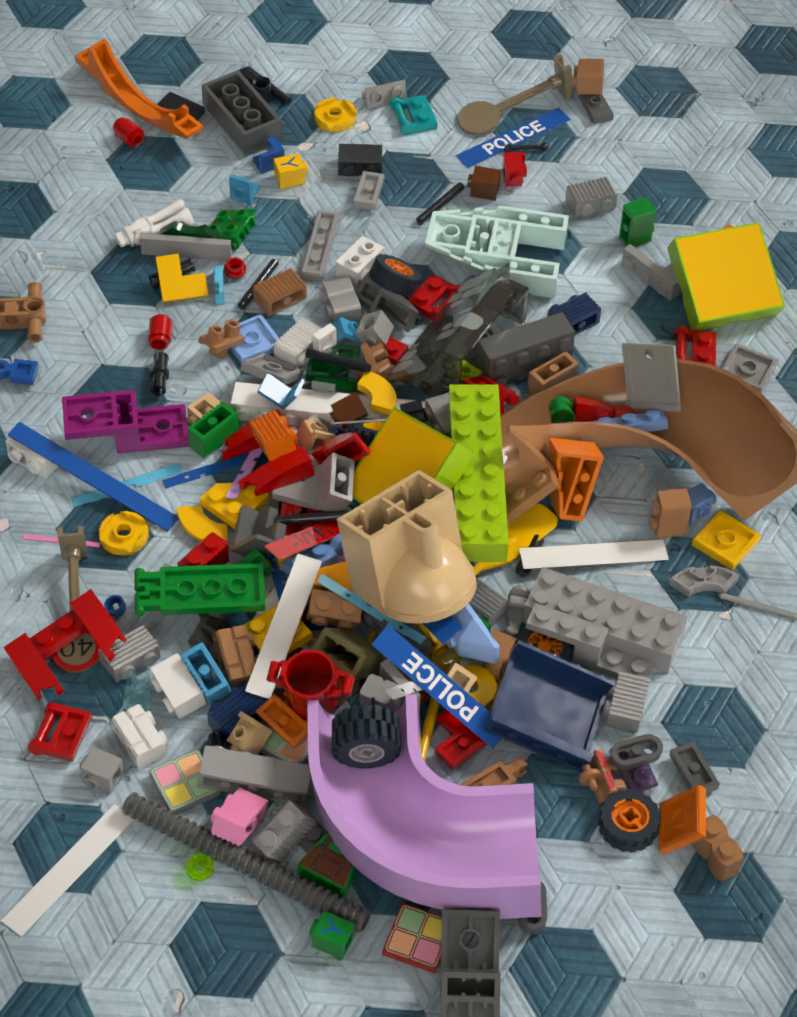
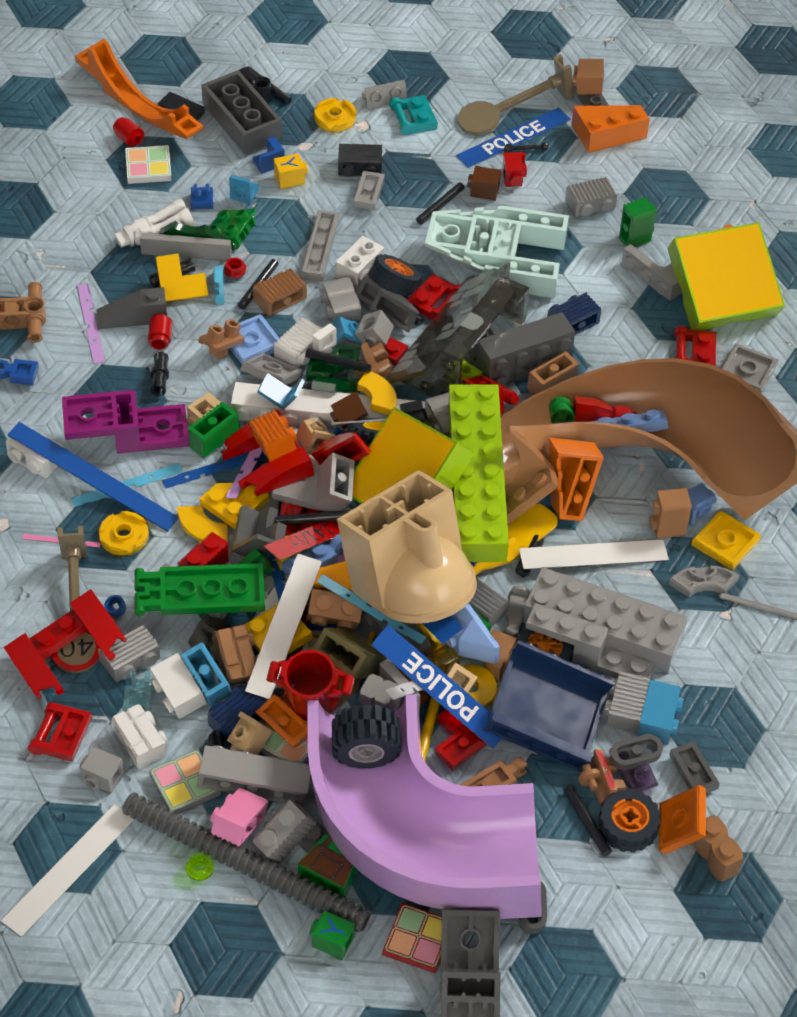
(89, 318): none -> lavender piece
(133, 309): none -> dark grey slope
(148, 164): none -> tile
(201, 197): none -> blue tile
(587, 820): none -> black bar
(609, 125): none -> orange wedge
(651, 381): light grey container -> none
(660, 709): none -> dark azure brick

